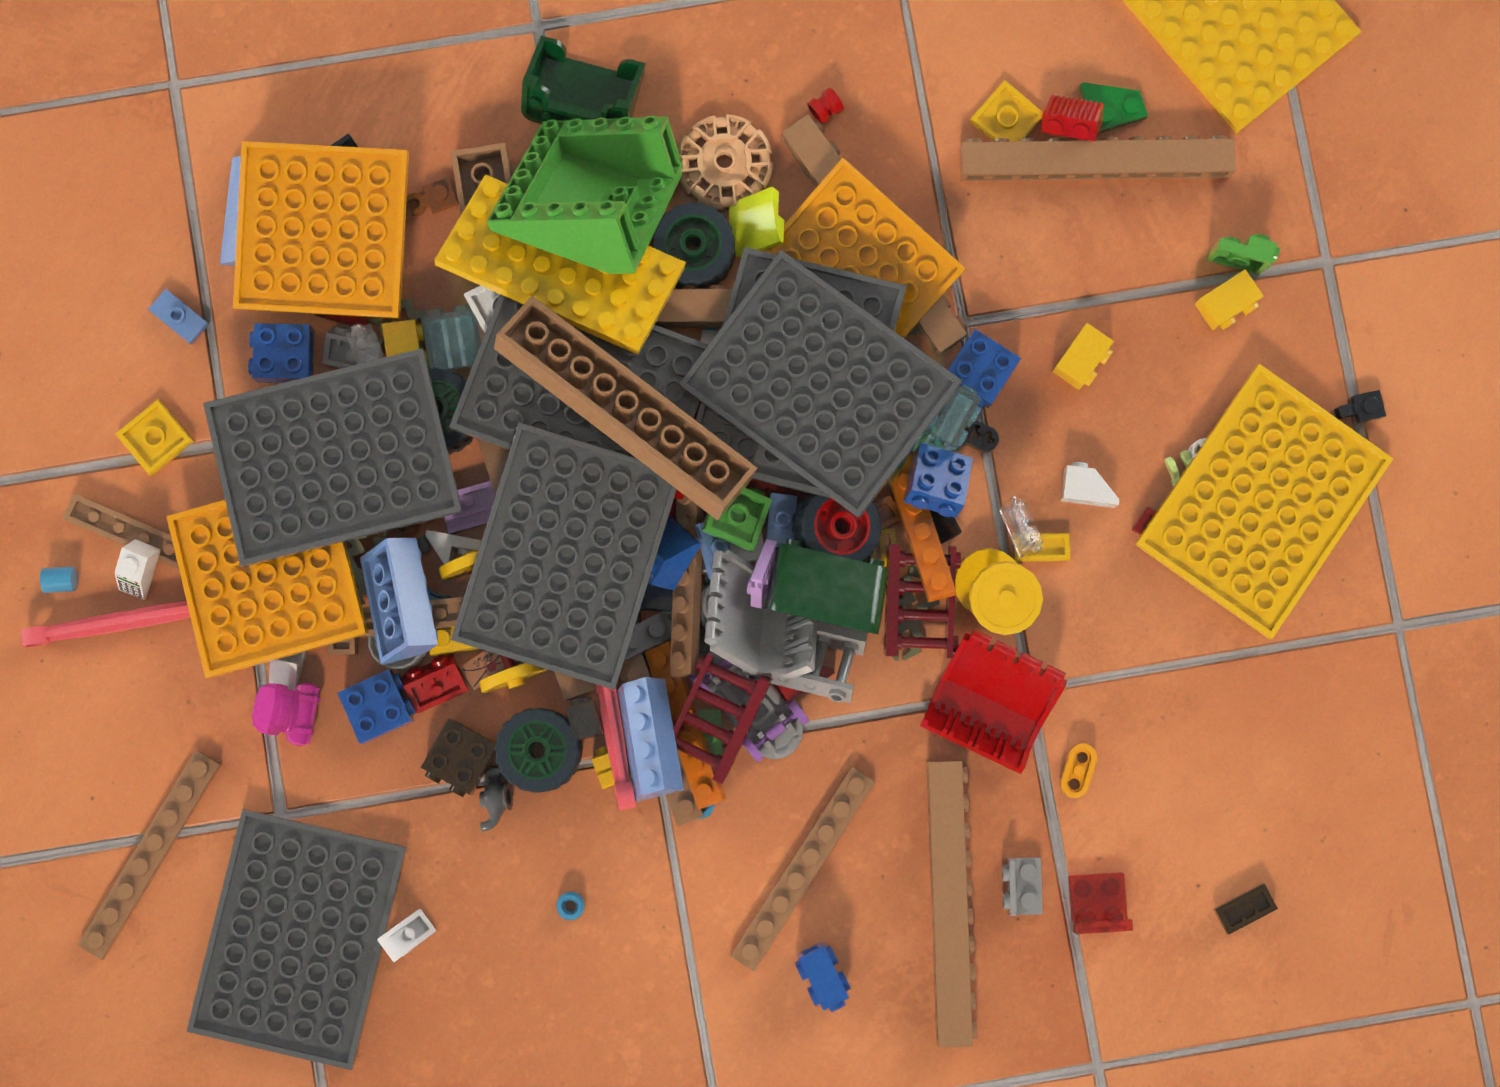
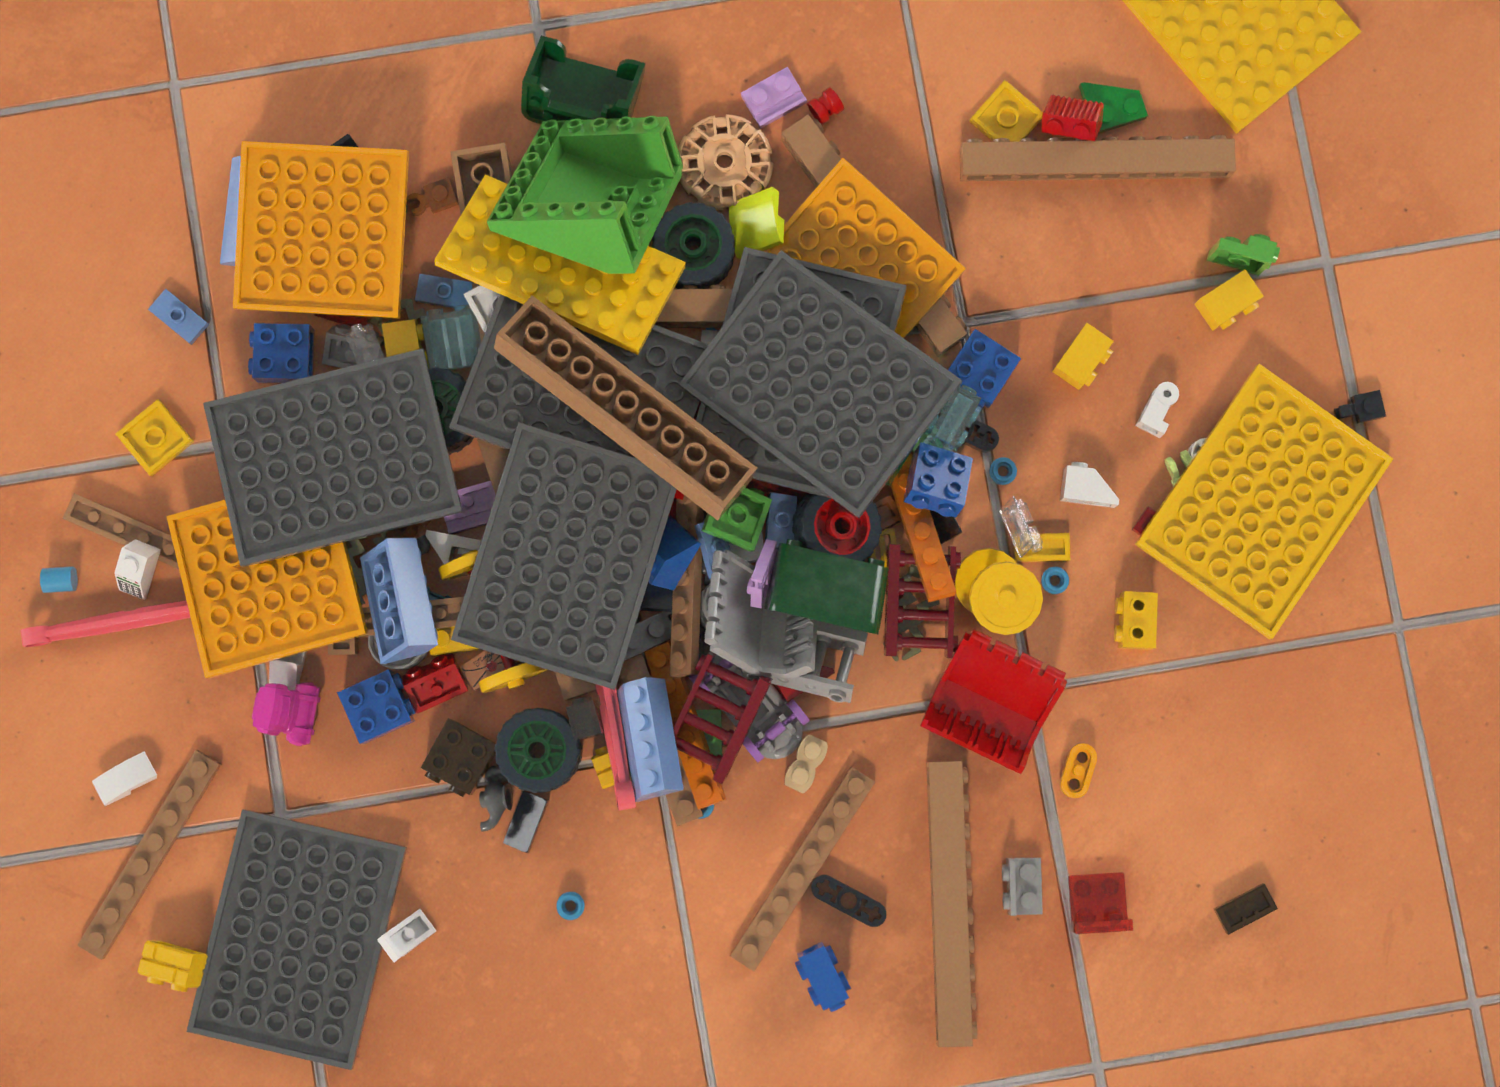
(123, 778): none -> white slope
(172, 964): none -> yellow brick
(442, 291): none -> medium blue plate
(526, 821): none -> slope
(773, 97): none -> lavender plate
(809, 756): none -> tan brick
(871, 903): none -> black beam
(1009, 465): none -> dark azure plate
(1063, 578): none -> dark azure plate
(1136, 620): none -> yellow brick
(1156, 408): none -> white leg

